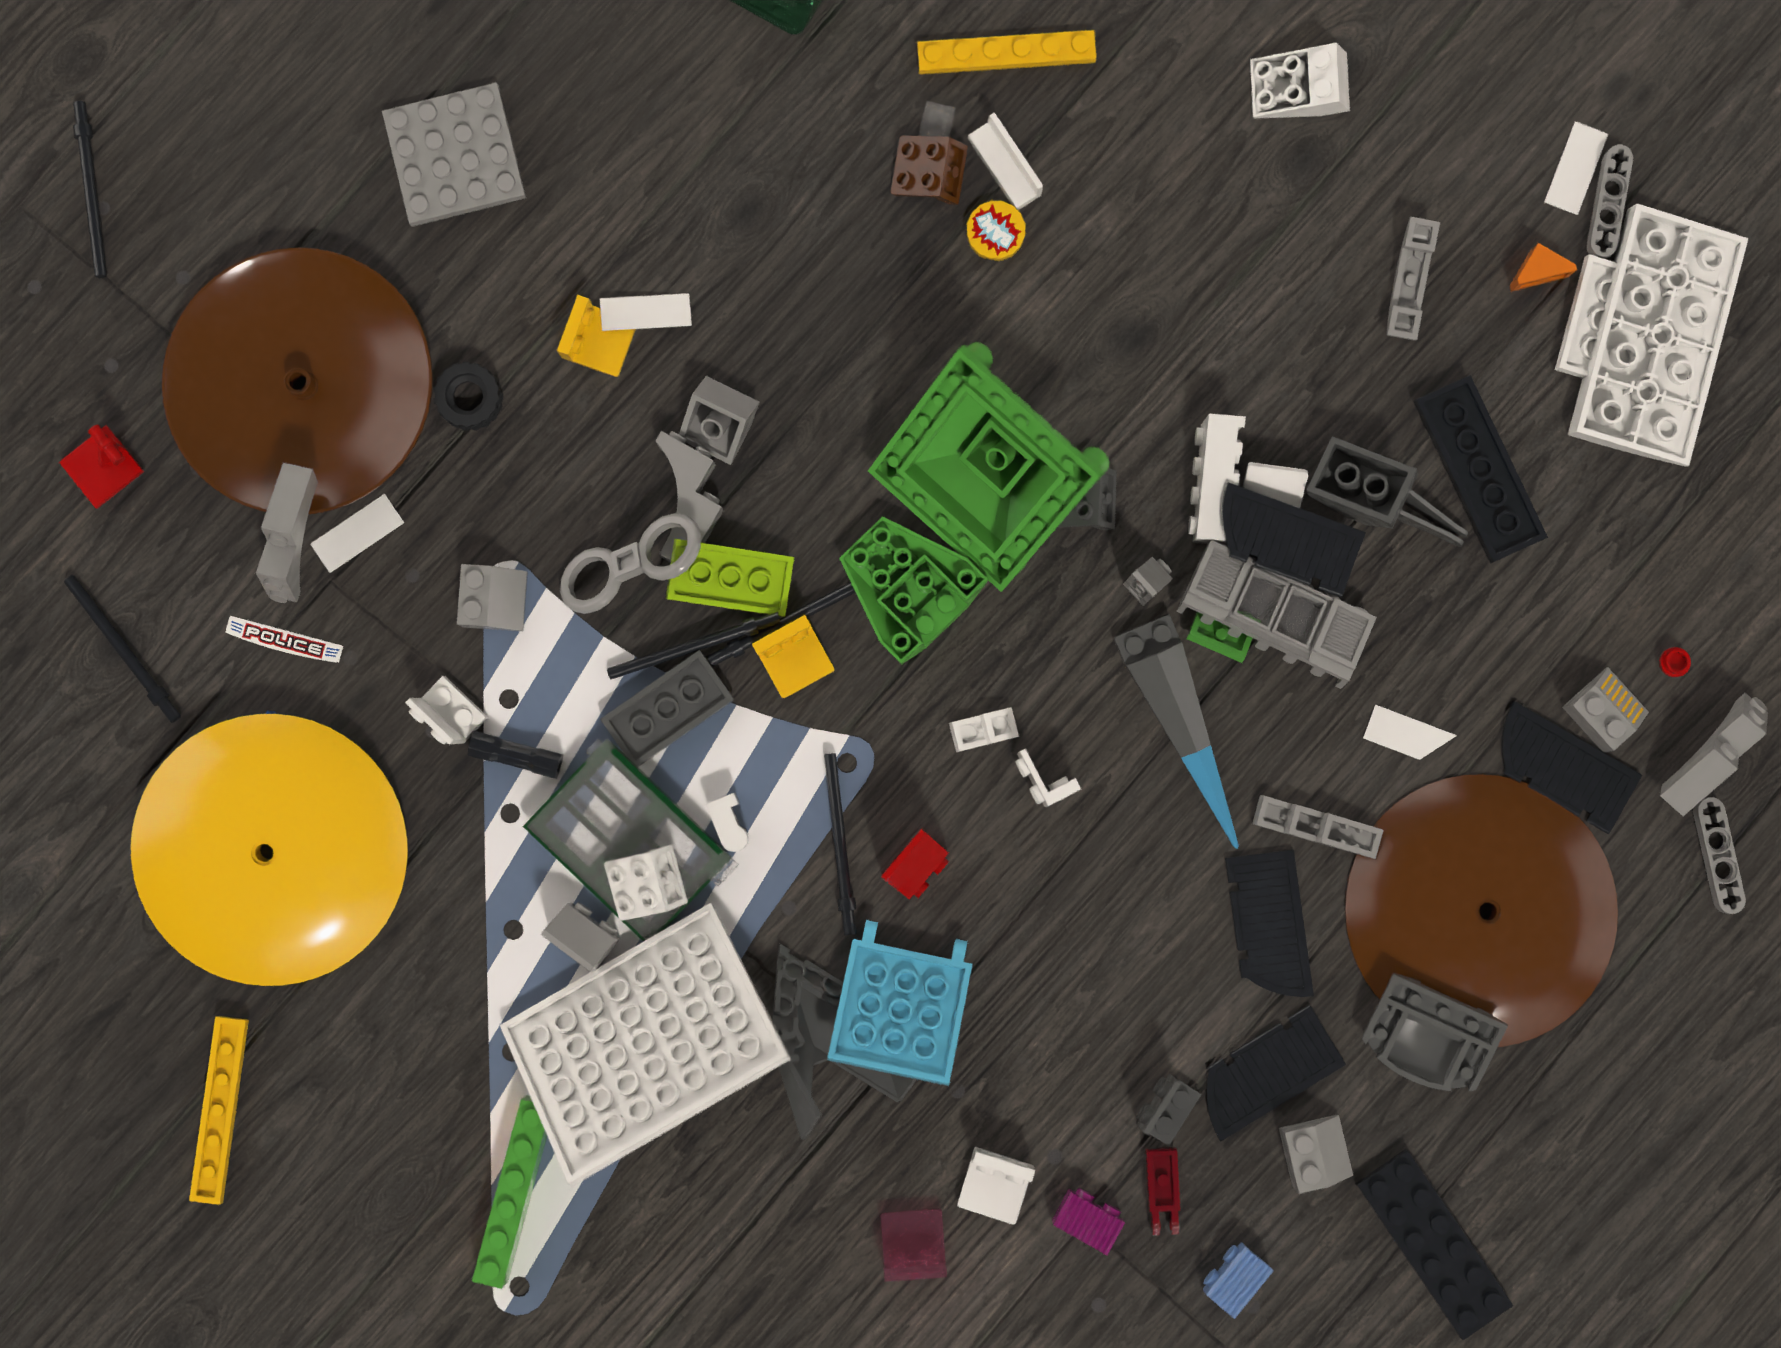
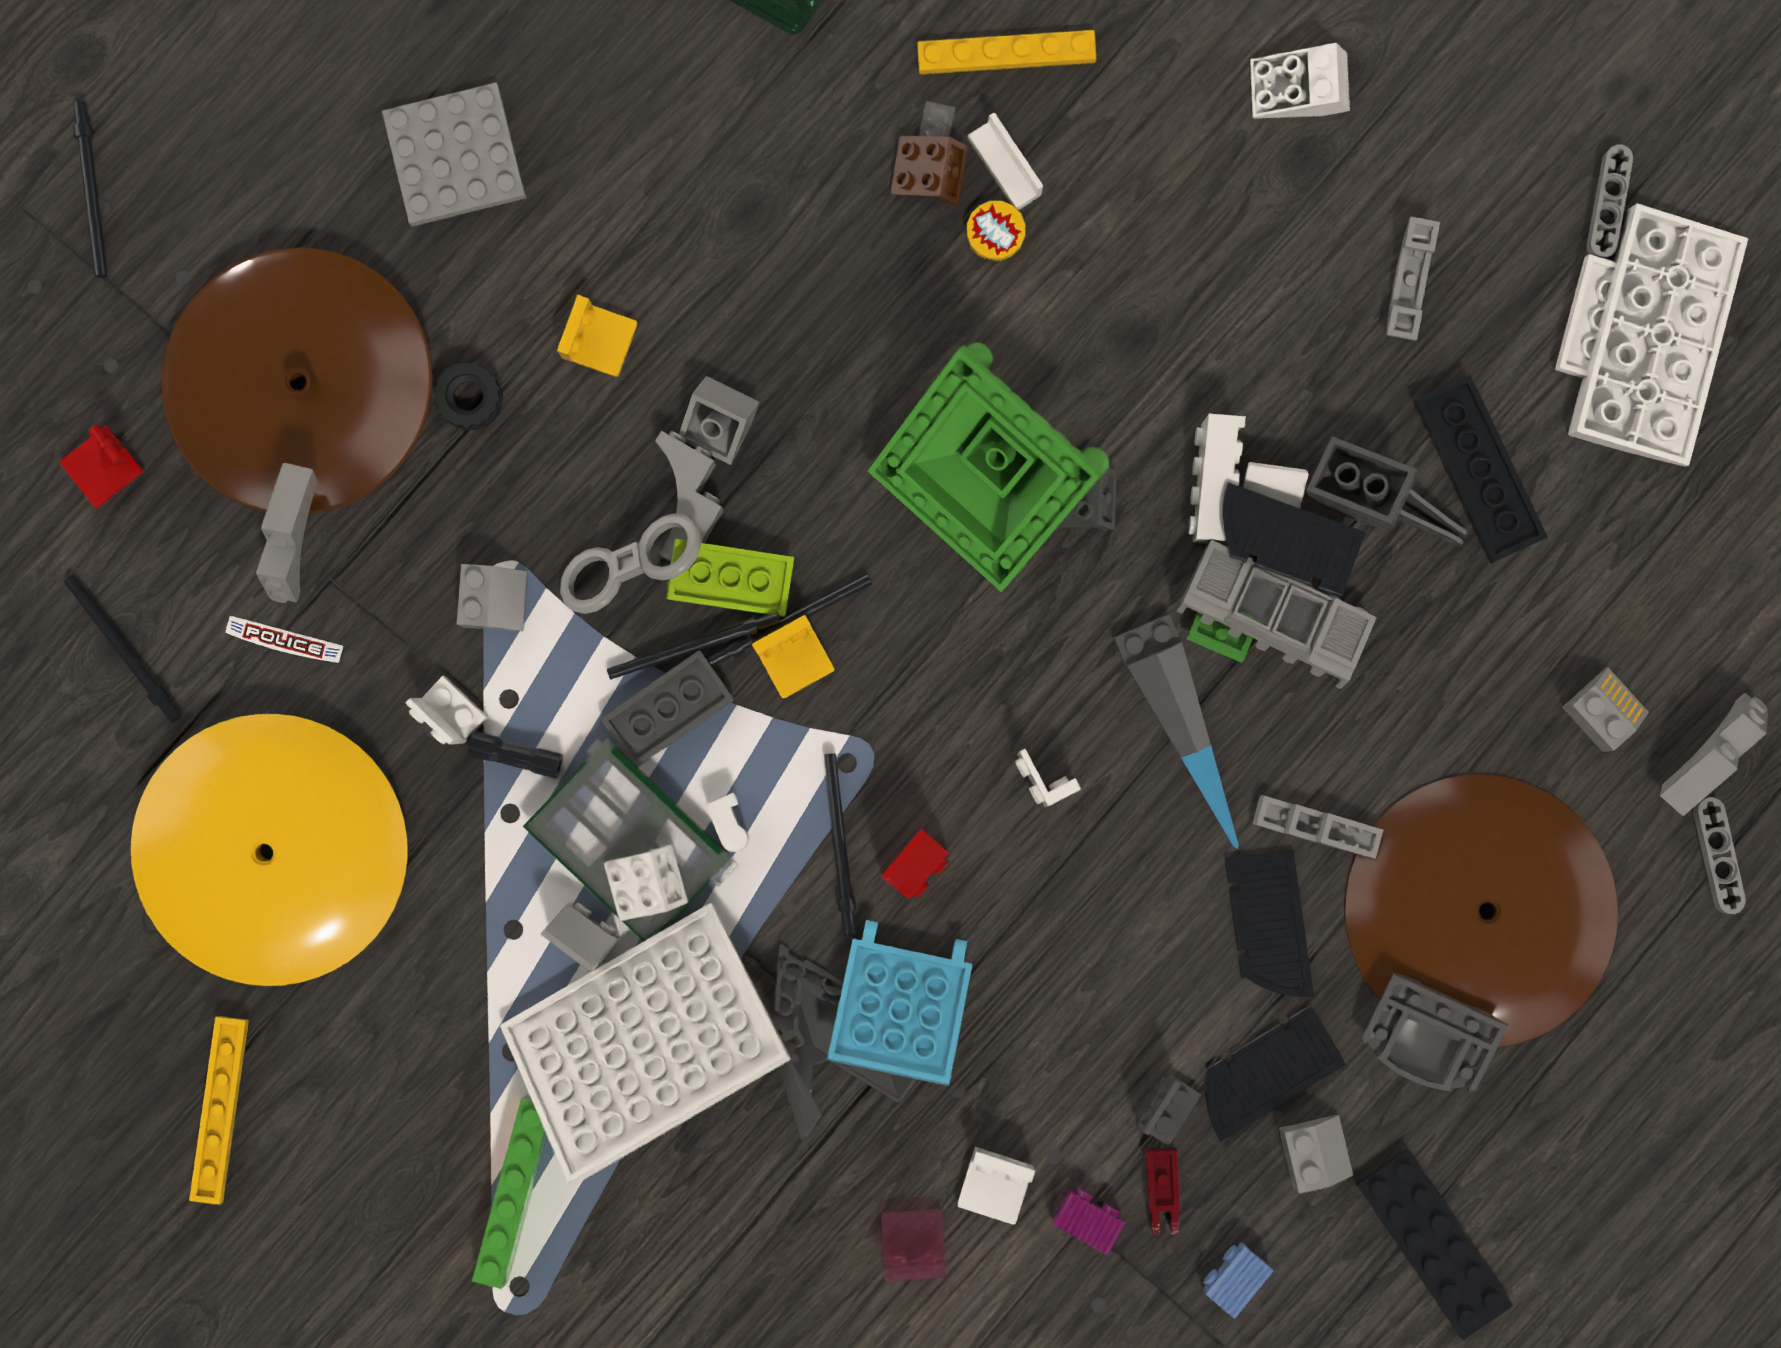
(357, 533): white sticker -> none
(645, 312): white sticker -> none
(909, 586): bright green wedge -> none
(983, 729): white slope -> none
(1148, 580): light grey slope -> none
(1404, 733): white sticker -> none
(1542, 267): orange slope -> none
(1565, 768): black piece -> none
(1576, 168): white sticker -> none
(1675, 662): red plate -> none

